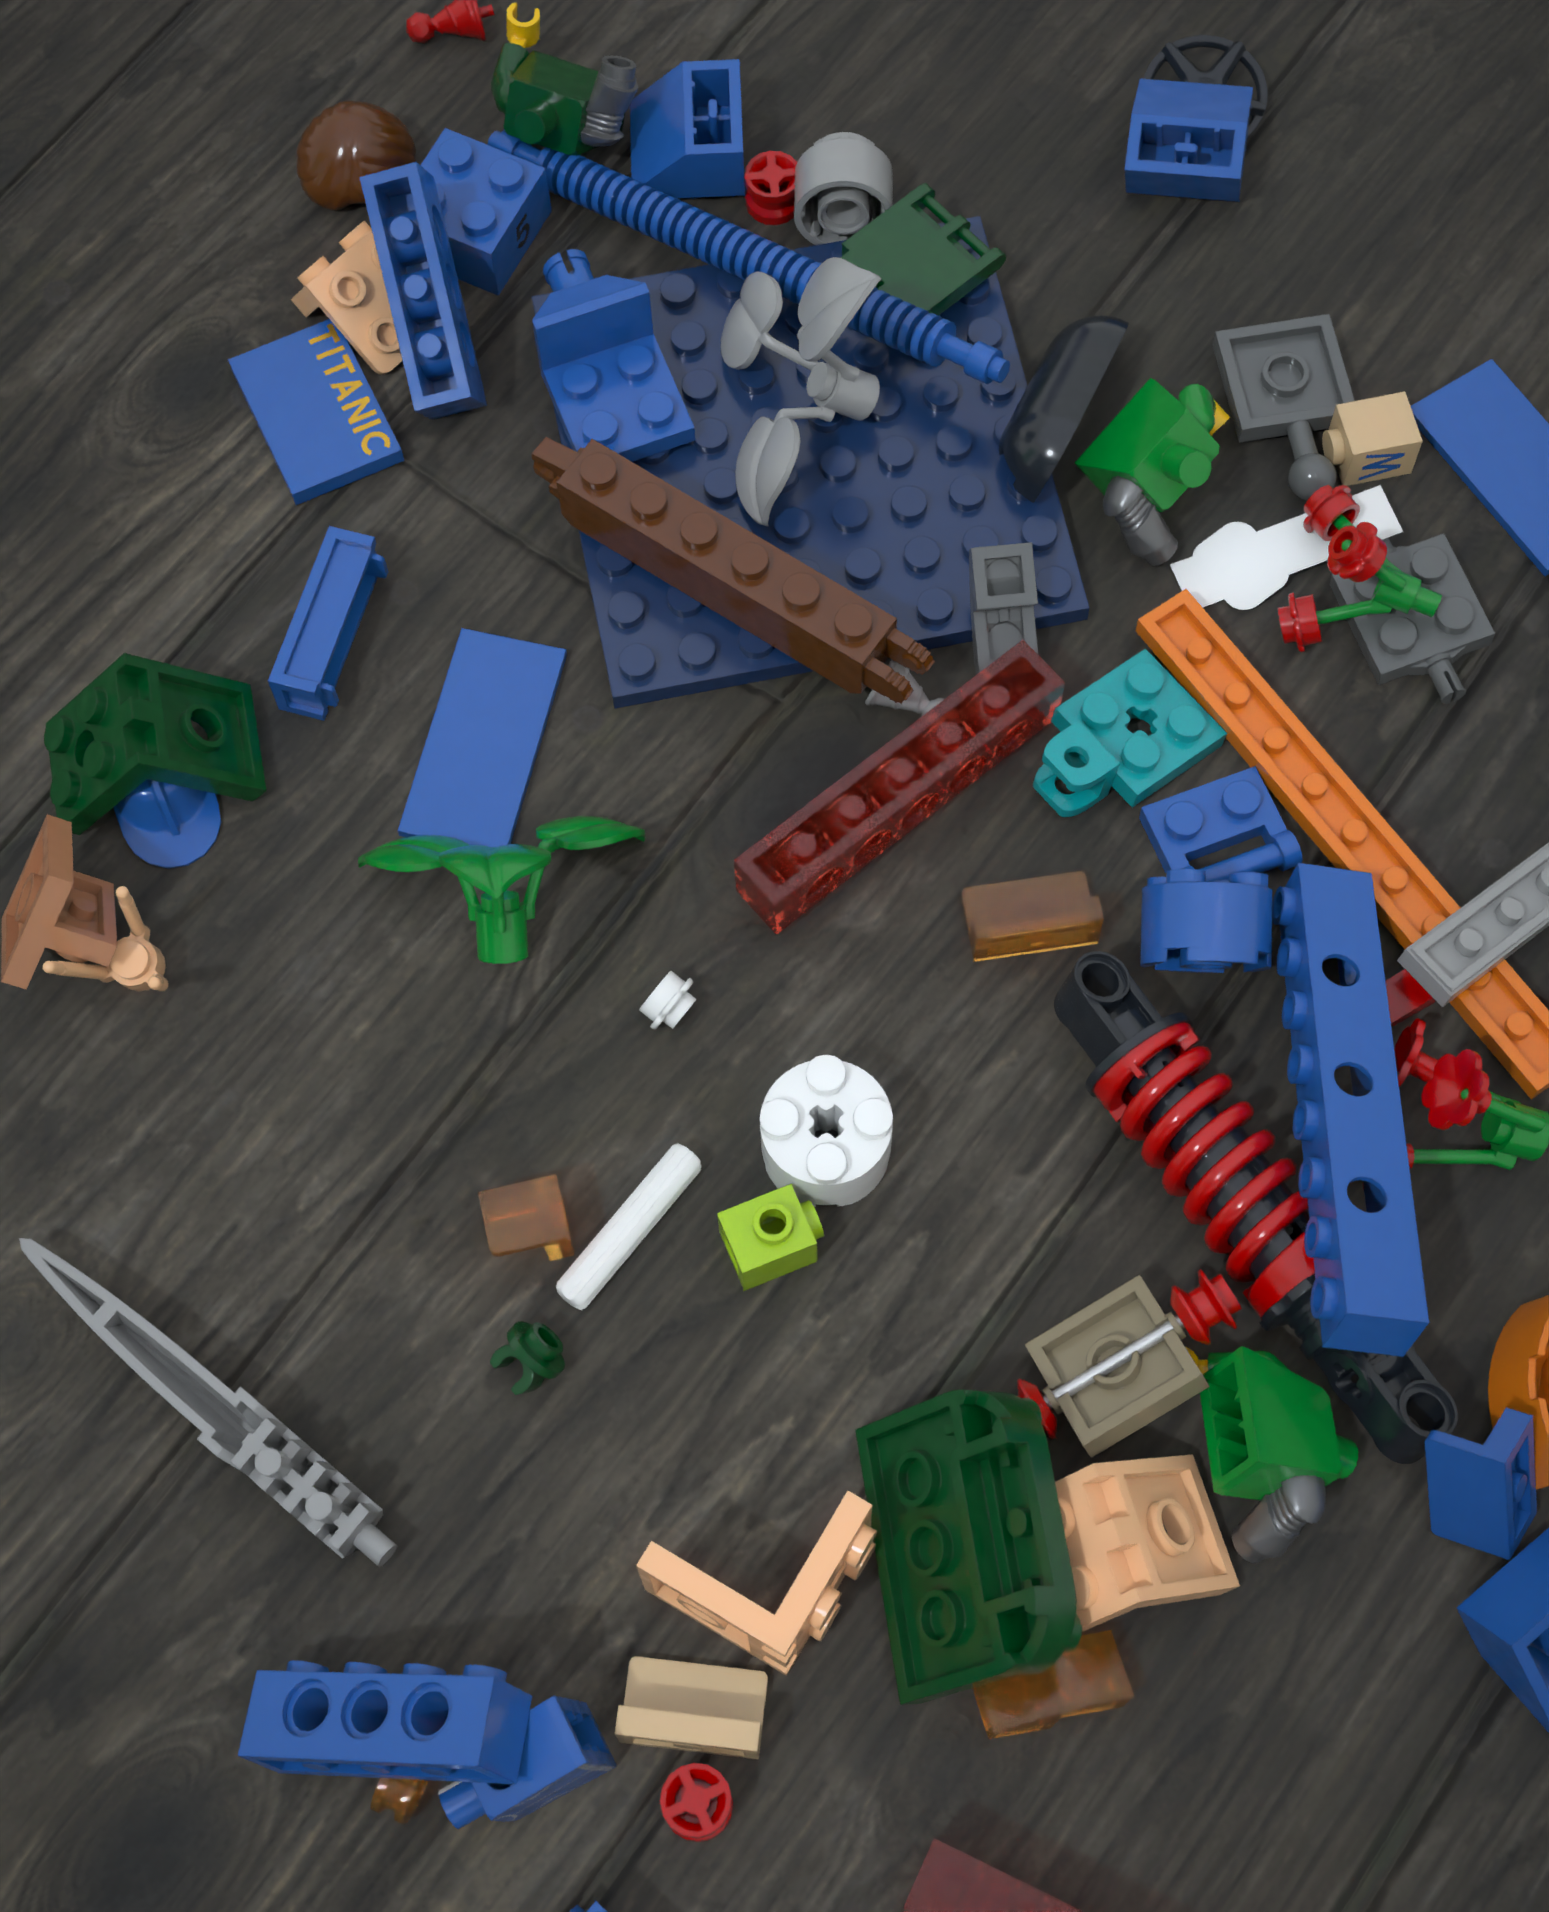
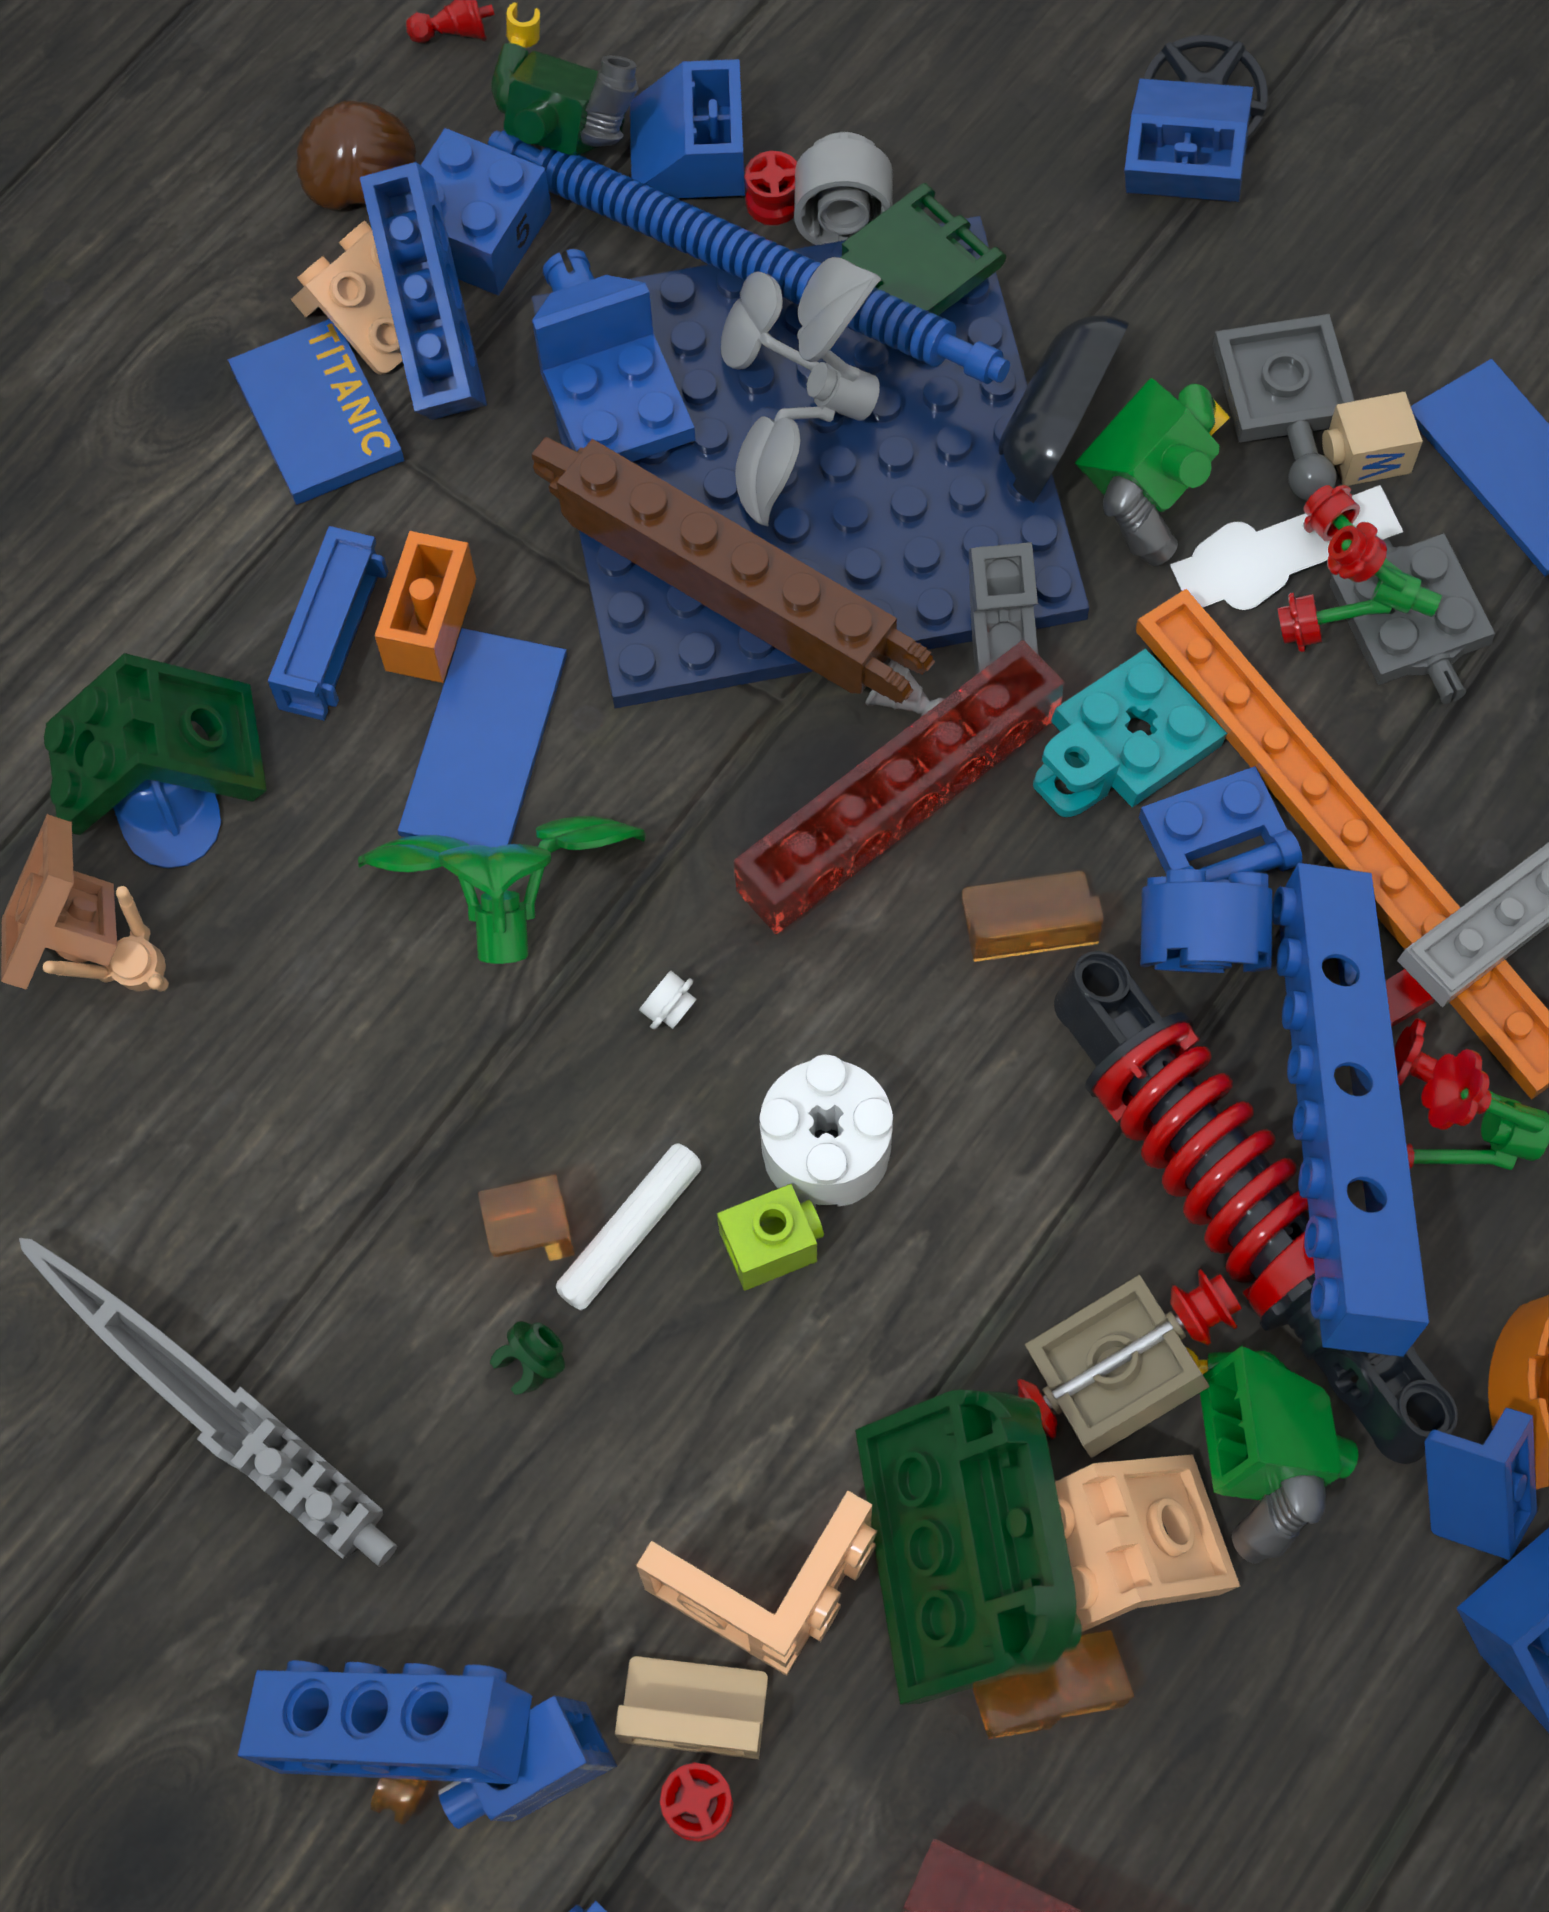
(426, 606): none -> orange brick

